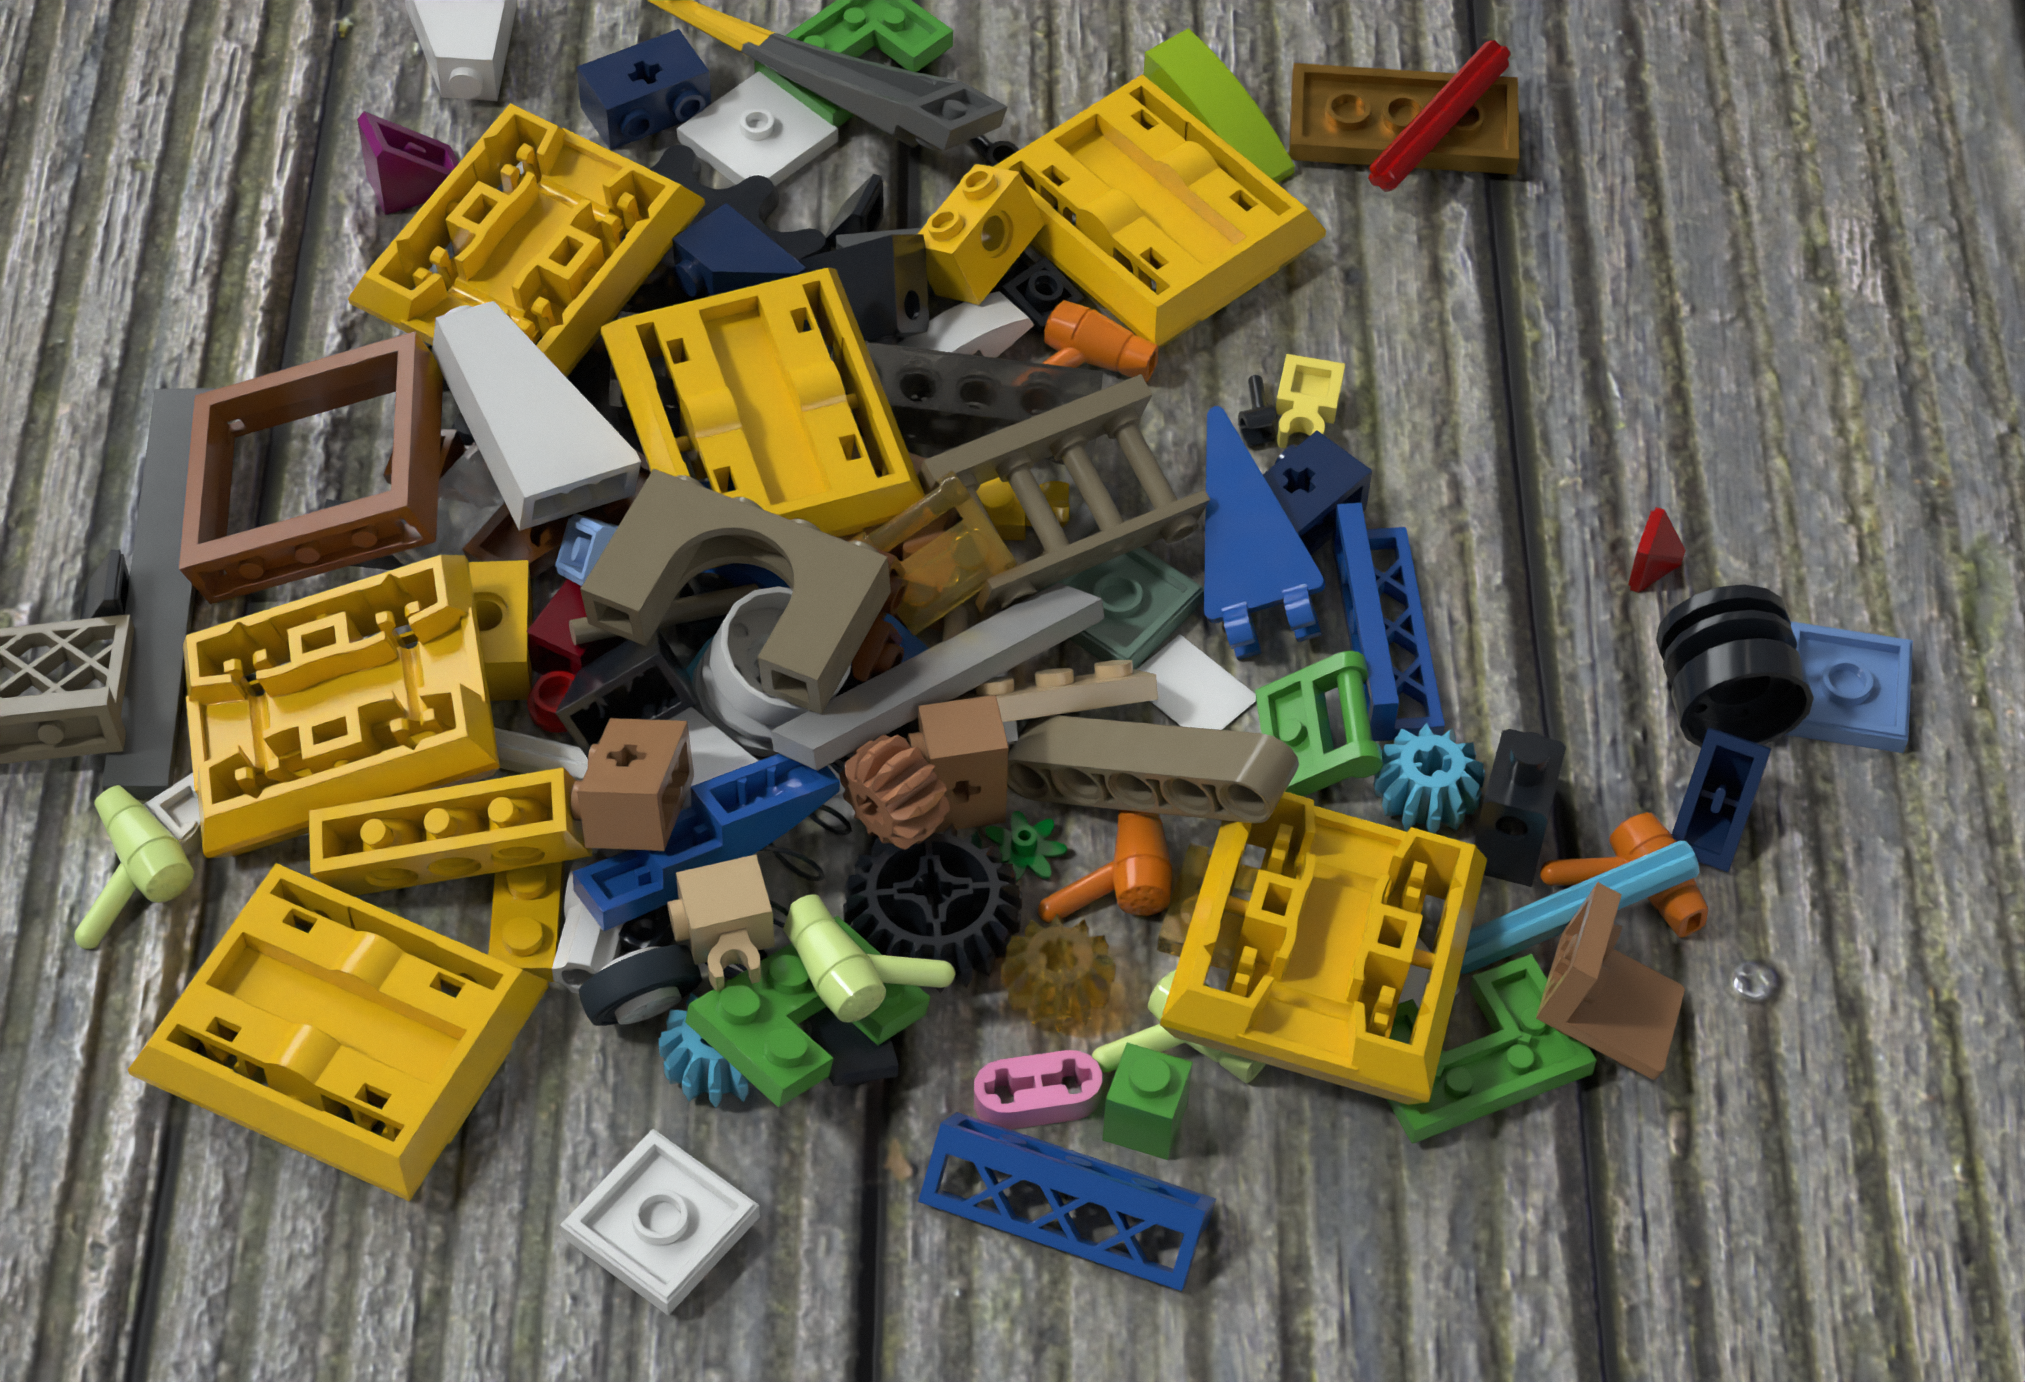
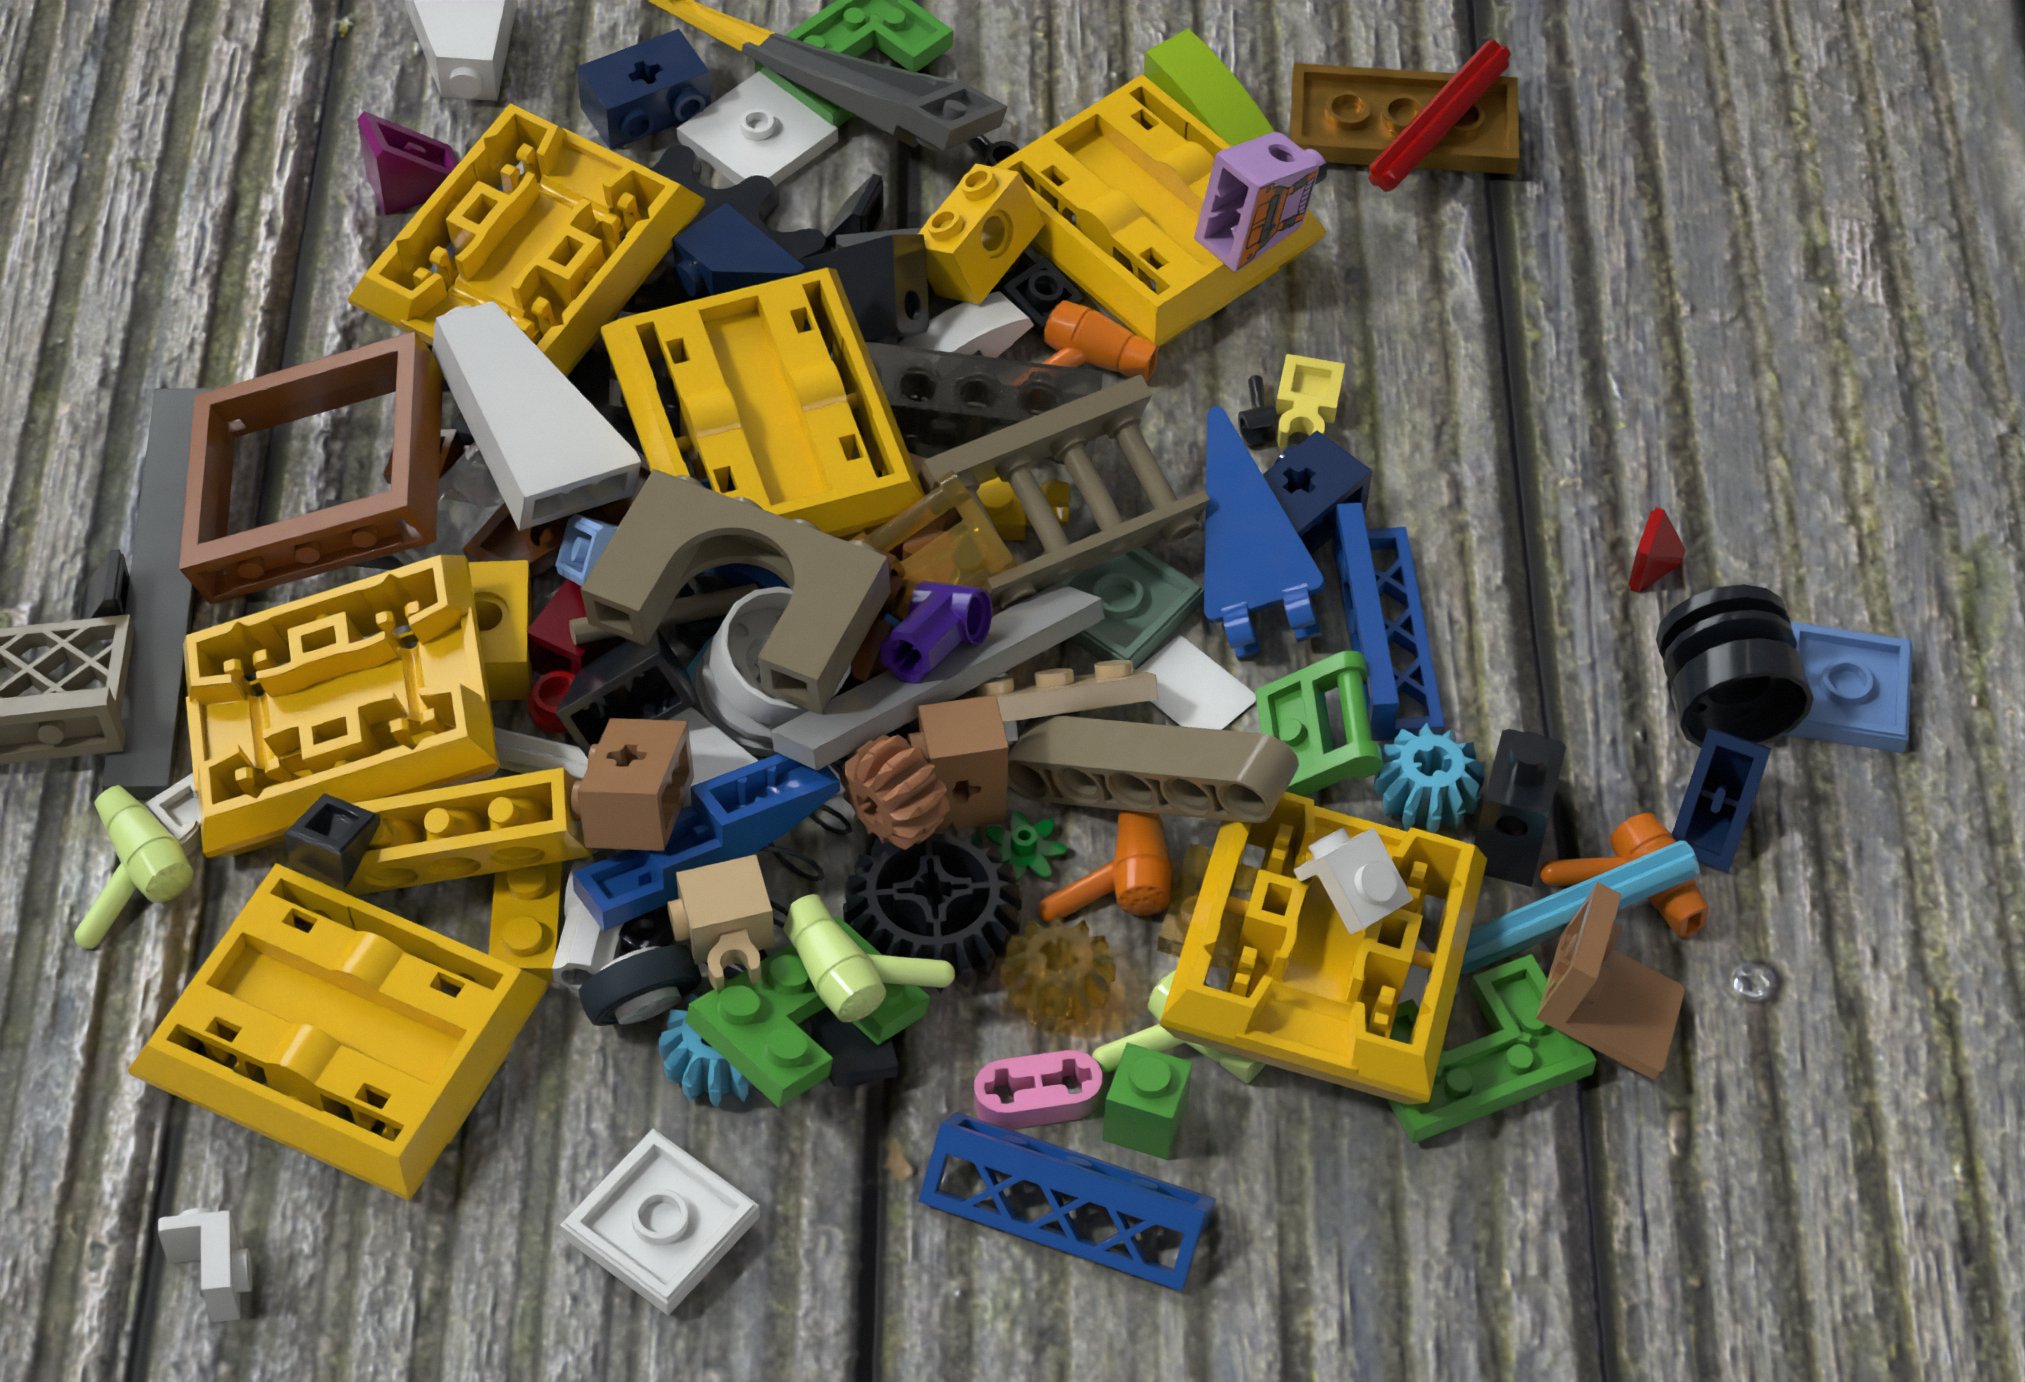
(212, 1239): none -> white bracket
(331, 840): none -> black slope
(935, 624): none -> dark purple piece
(1257, 197): none -> lavender torso
(1356, 877): none -> white bracket

